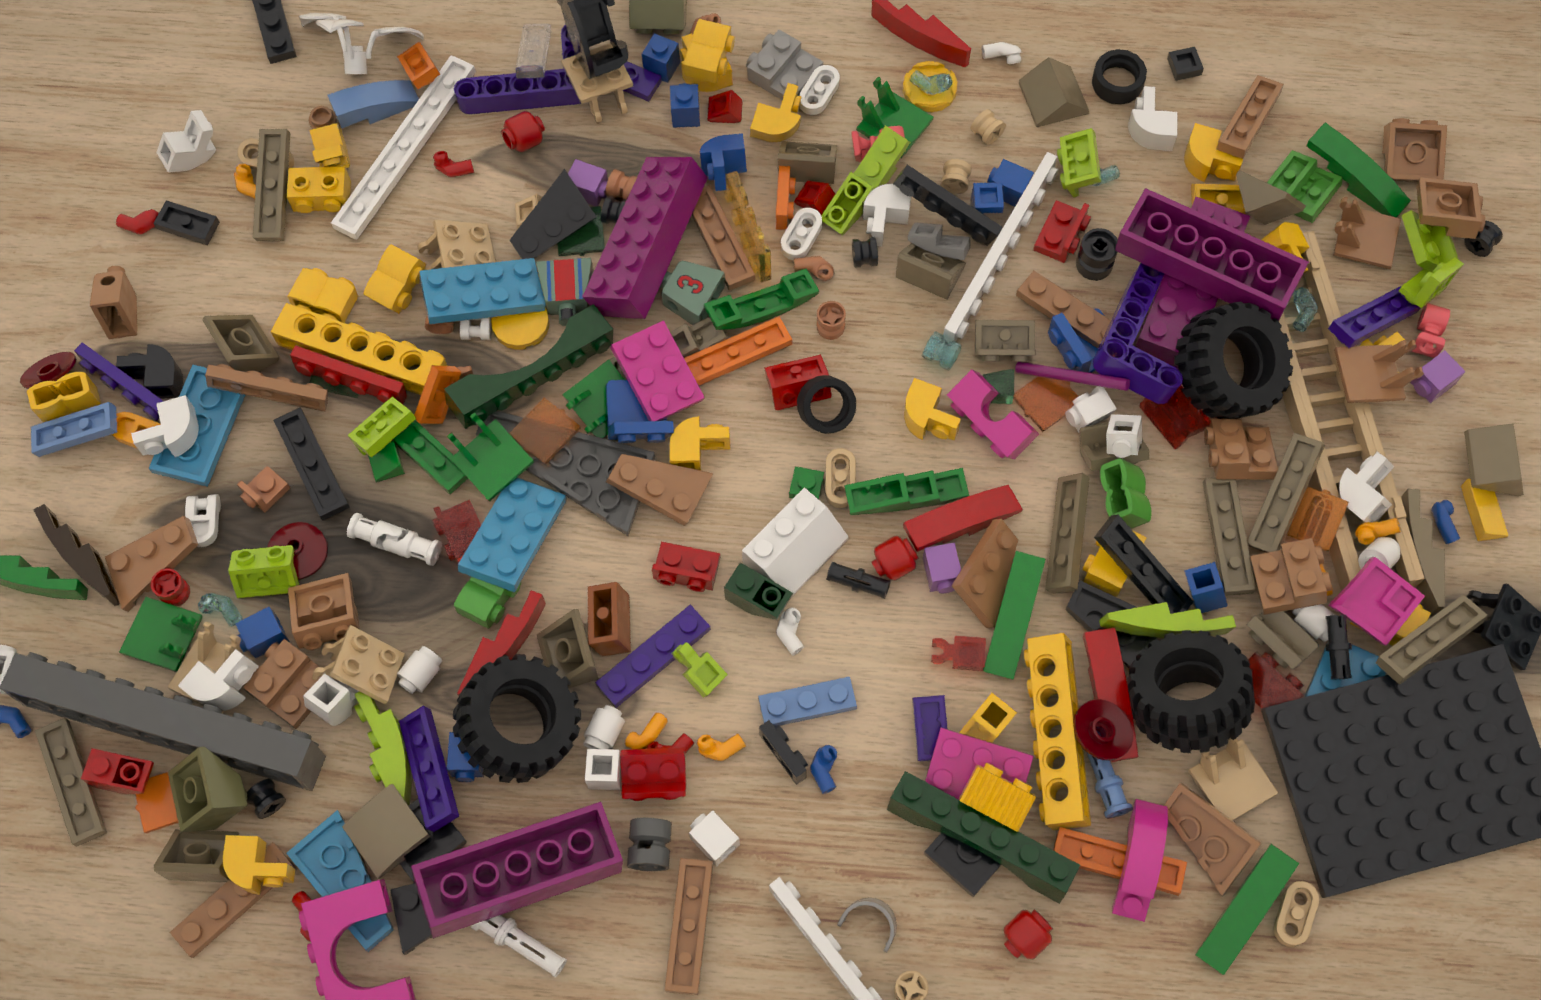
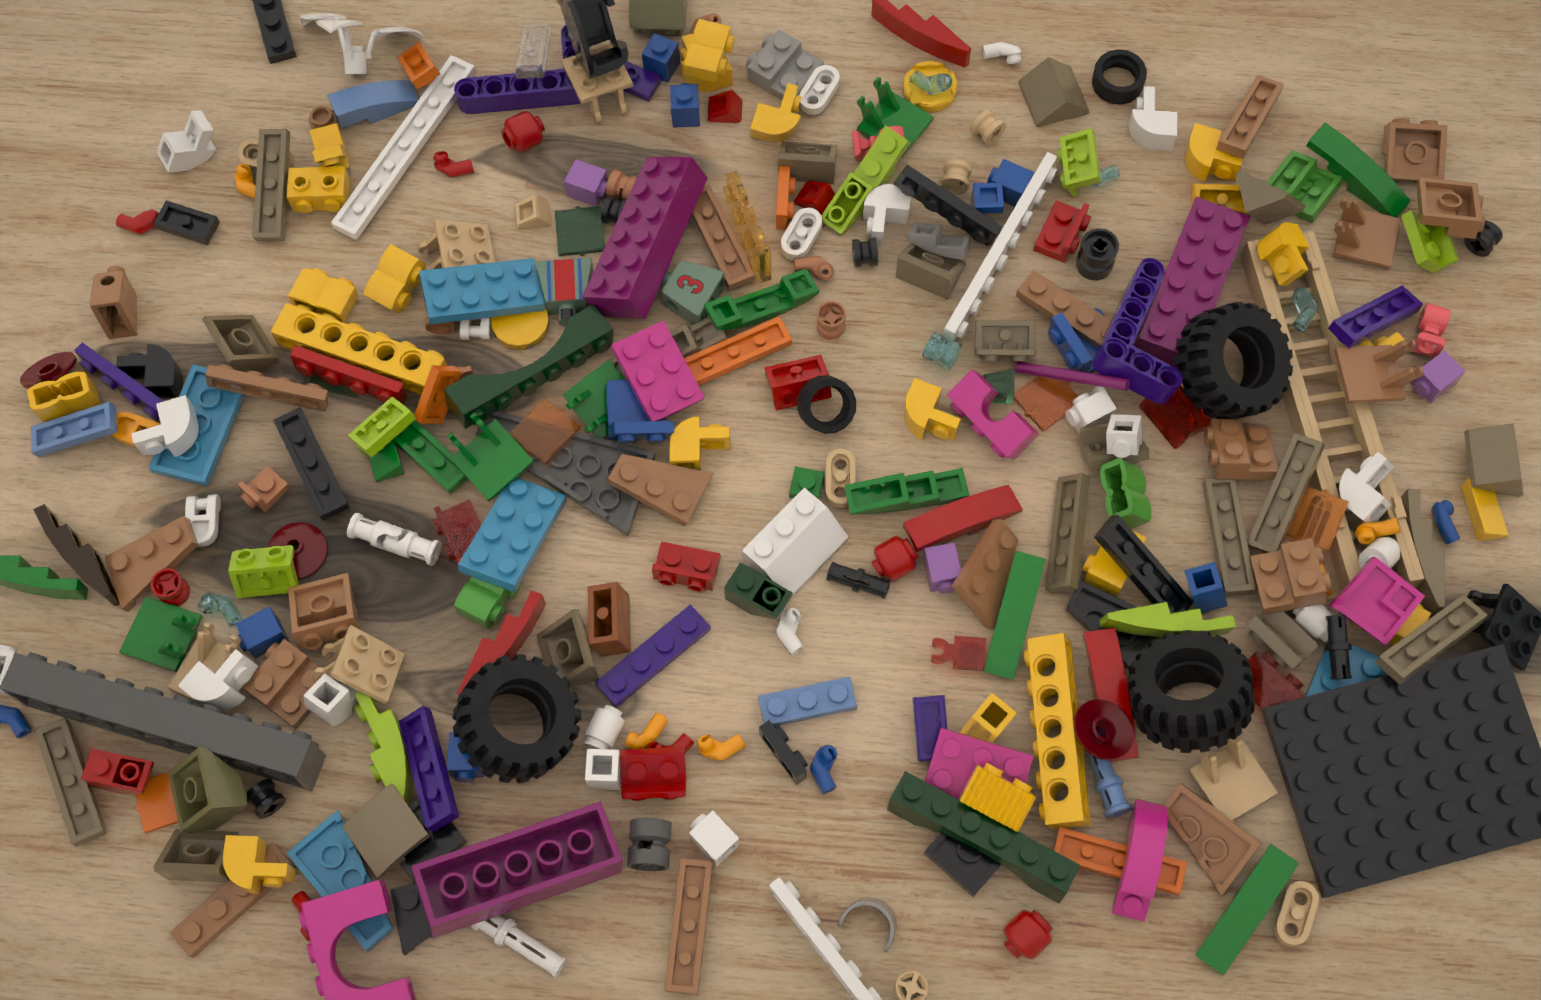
(419, 670): white brick -> none
(553, 219): black wing -> none
(702, 671): lime plate -> none
(723, 156): blue brick -> none
(1185, 63): black plate -> none
(1209, 254): magenta brick -> none
(1428, 284): lime bracket -> none

